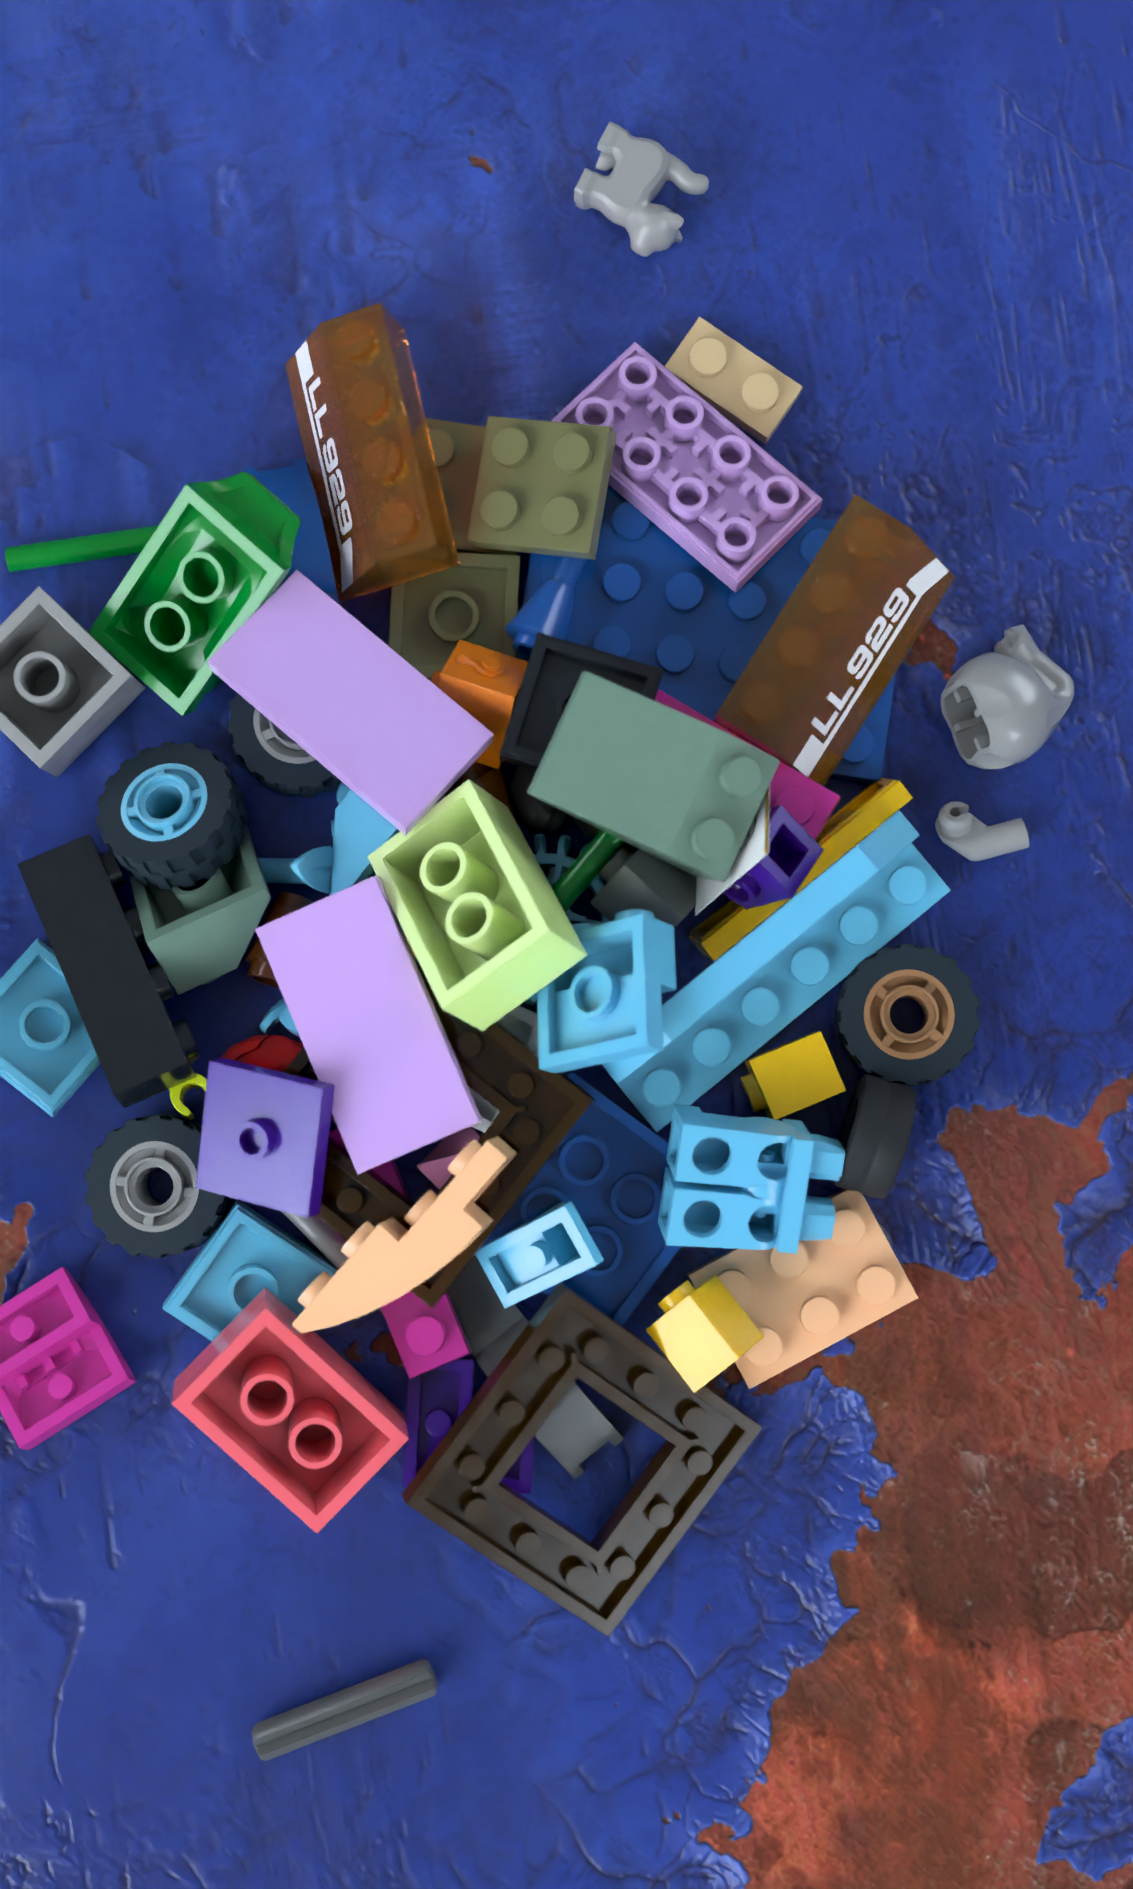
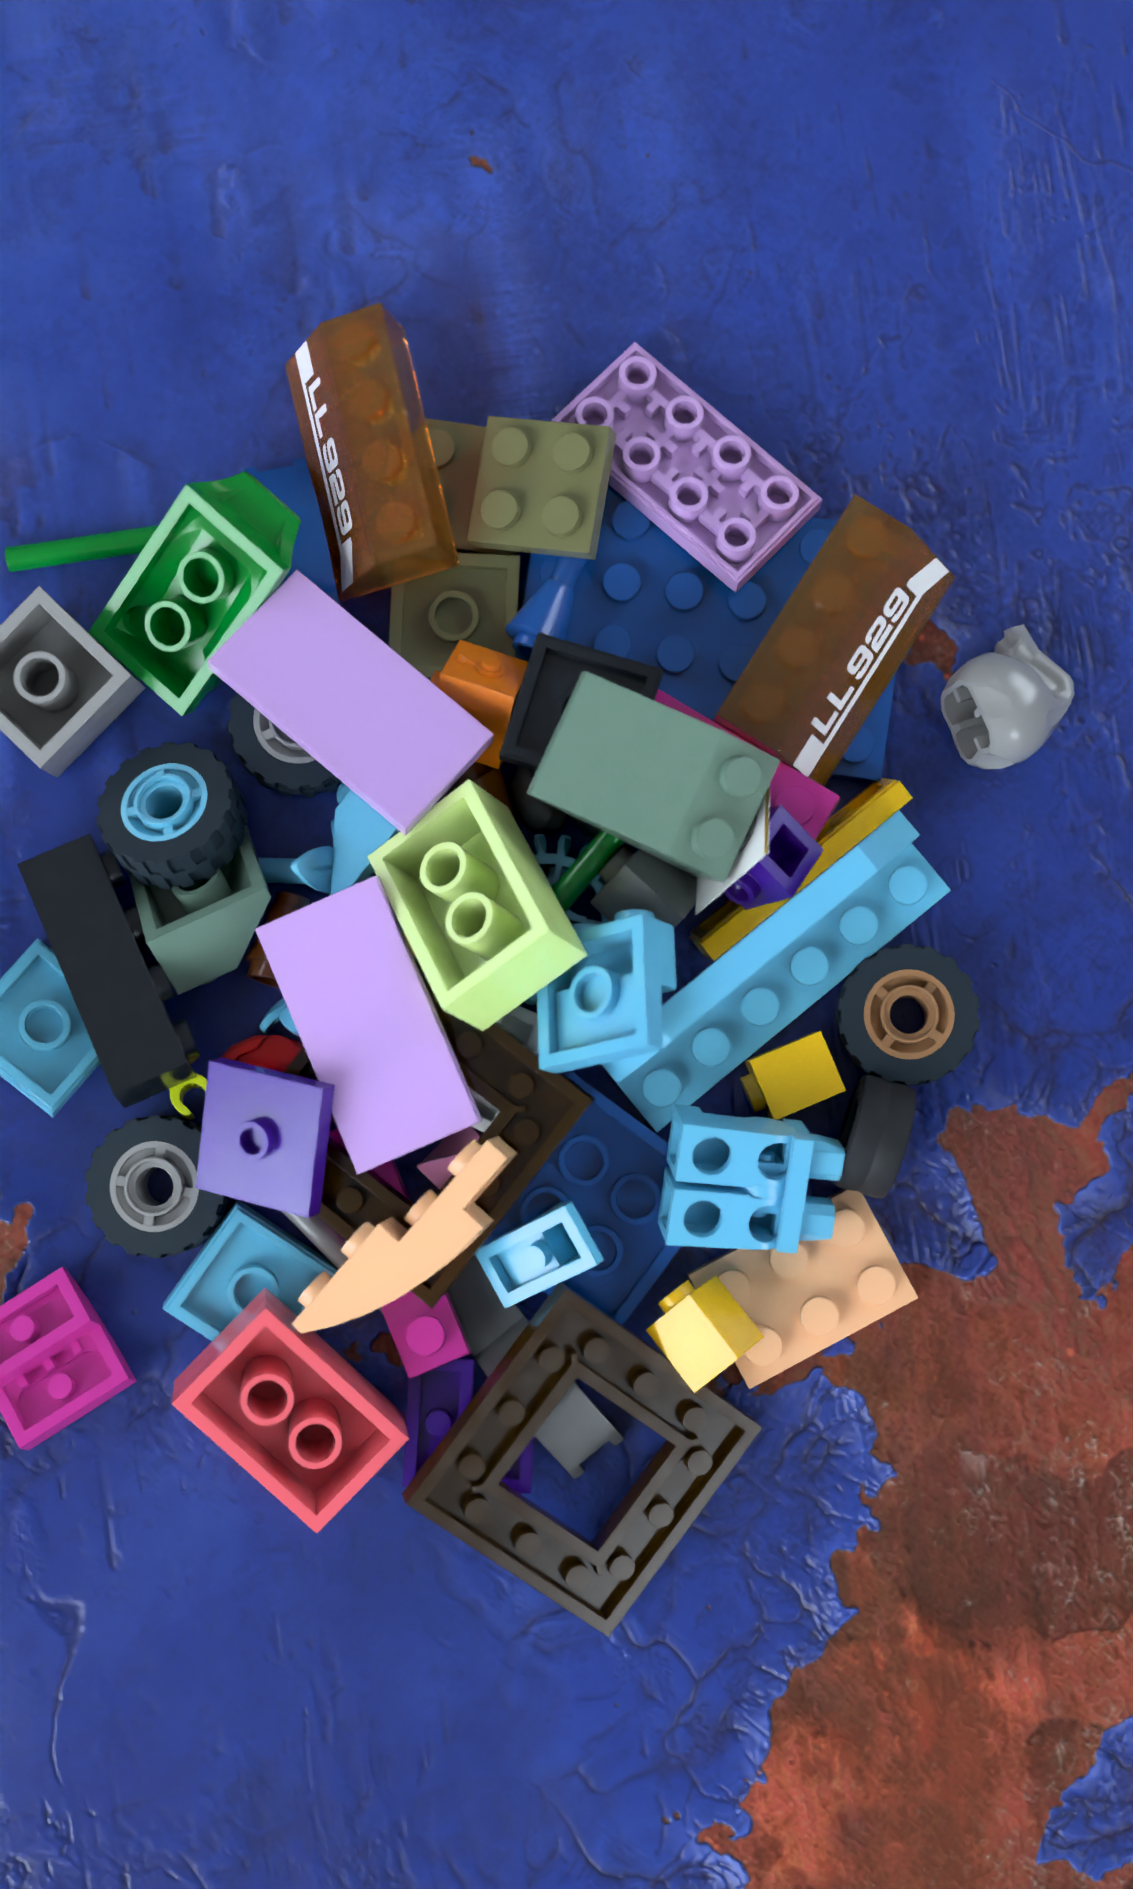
(344, 1709): dark grey axle -> none
(636, 179): light grey animal -> none
(734, 380): tan plate -> none
(974, 838): light grey arm -> none

